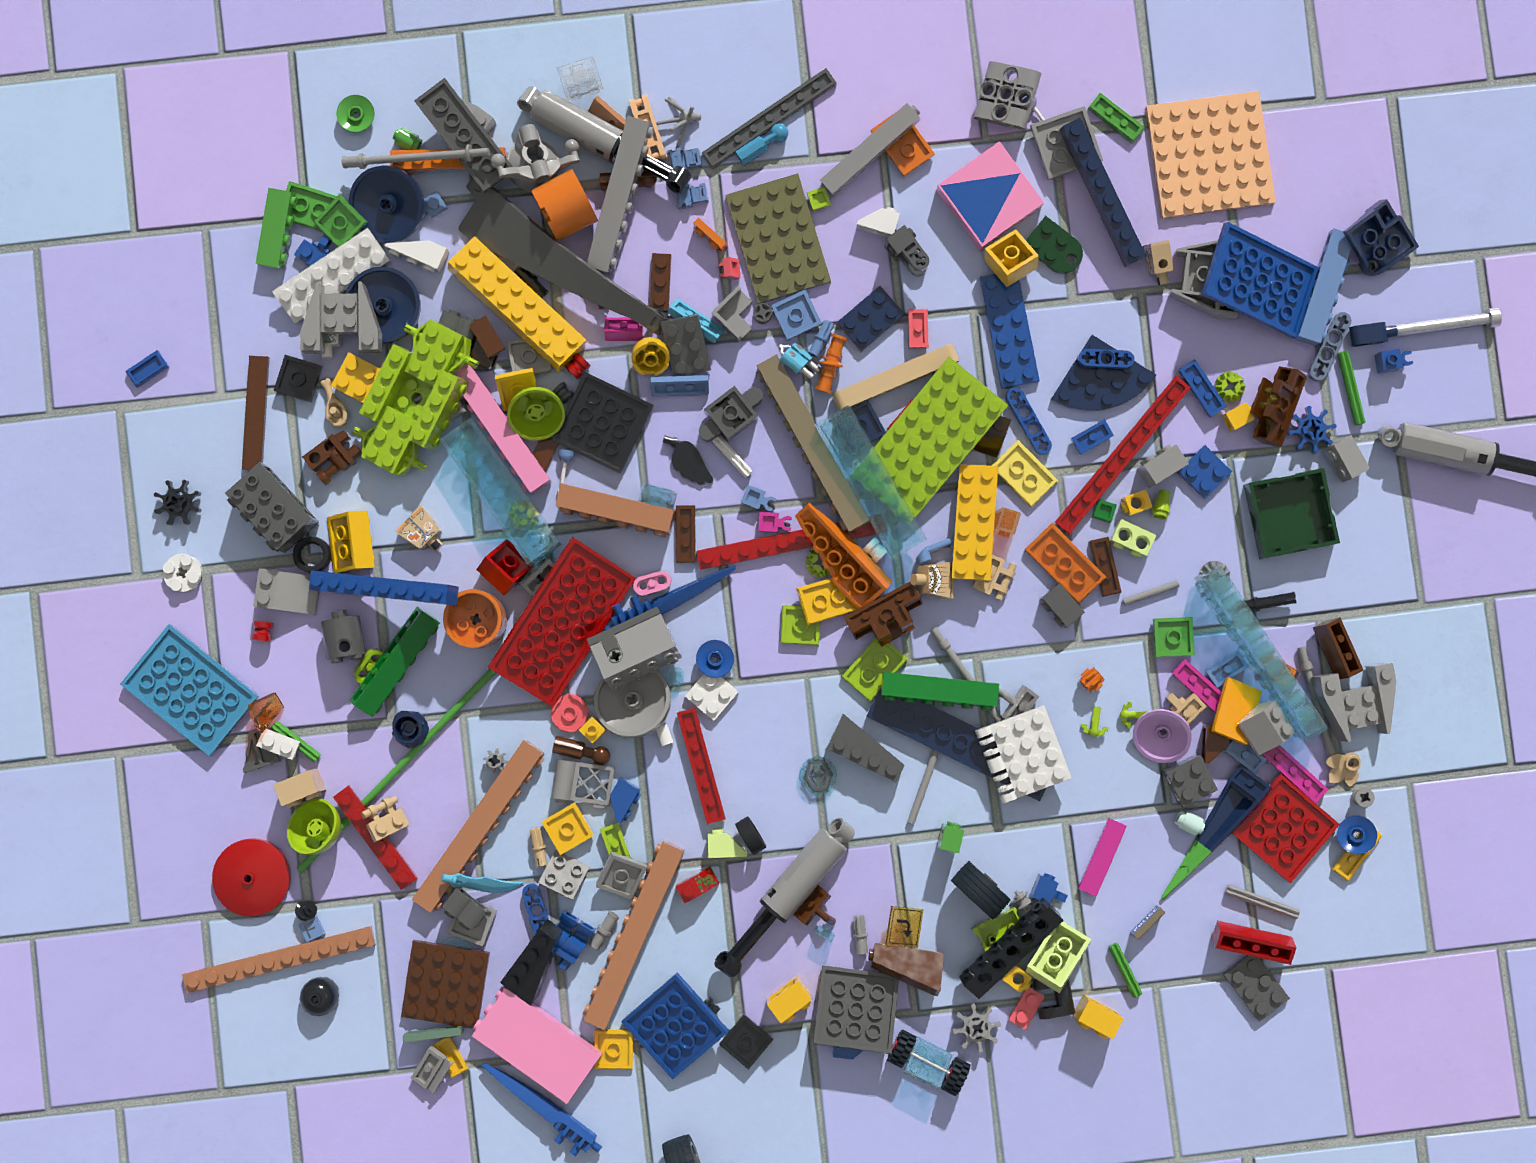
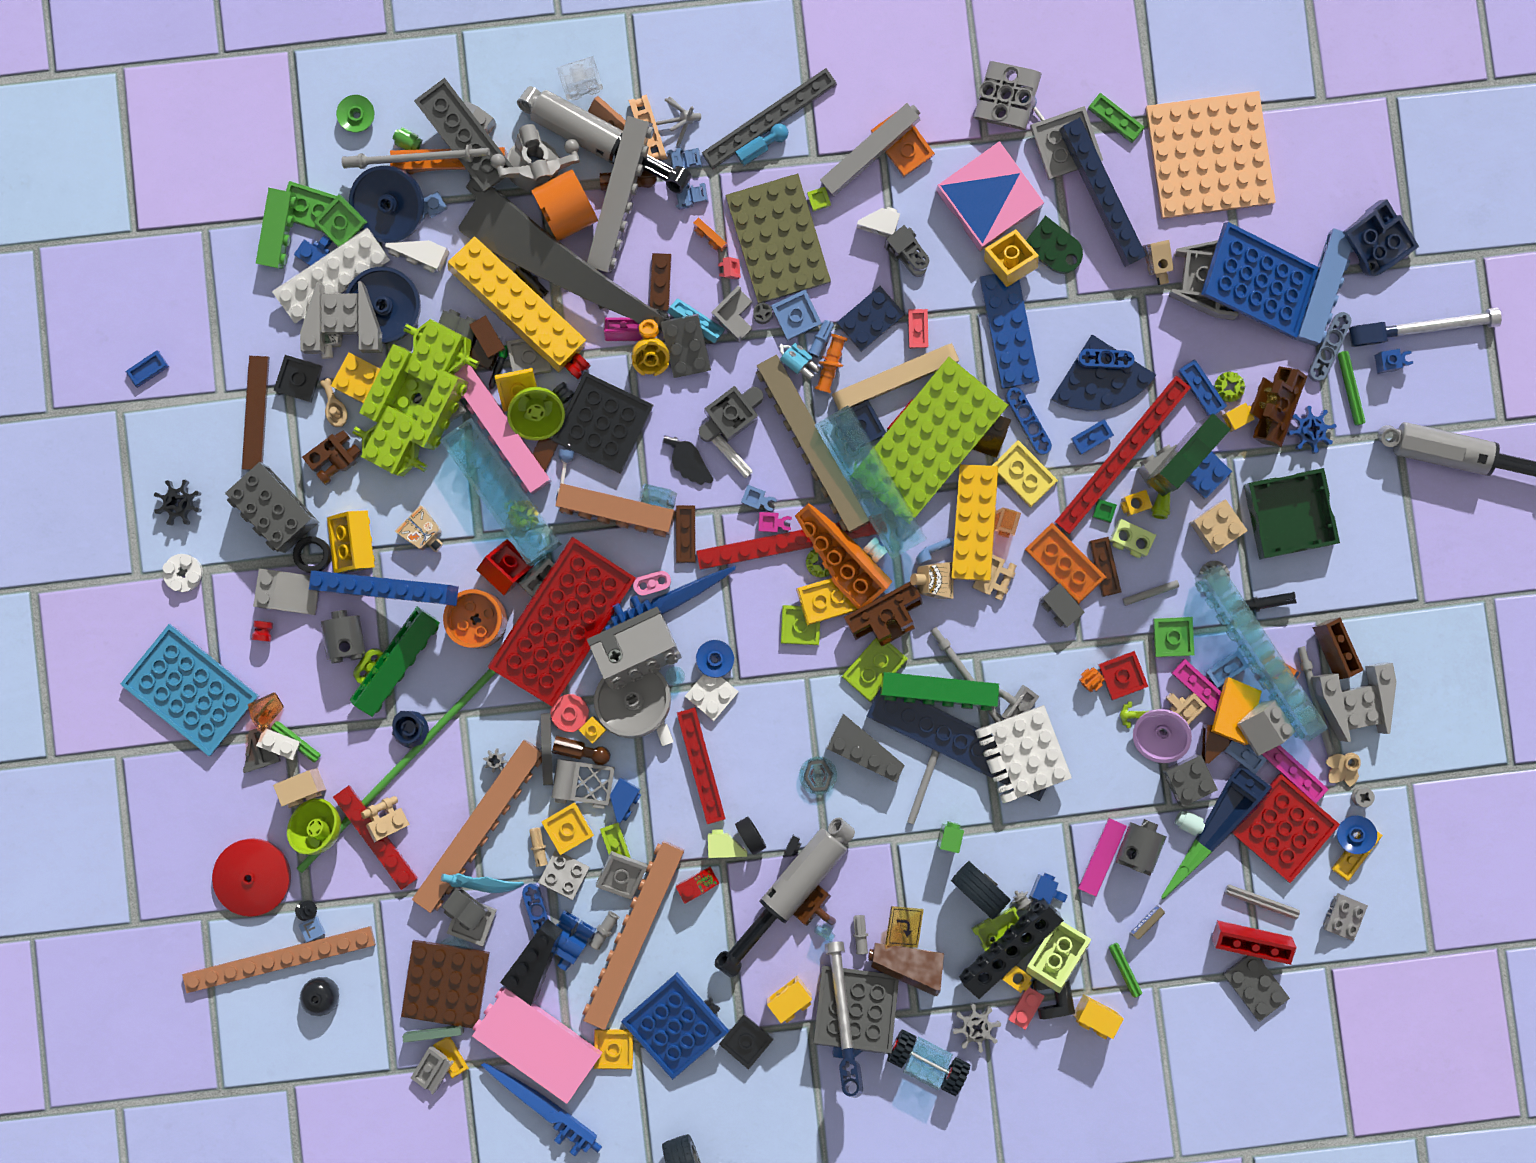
(498, 367): none -> black piece
(546, 749): none -> dark grey beam
(648, 329): none -> light orange tile
(680, 385): medium blue plate -> none
(793, 845): none -> black plate
(835, 950): none -> flat silver piece
(1094, 732): lime piece -> none
(1123, 675): none -> red plate
(1141, 847): none -> dark grey cylinder
(1188, 455): none -> dark green tile
(1218, 526): none -> tan brick
(1345, 917): none -> light grey hinge
(1346, 458): light grey brick -> none

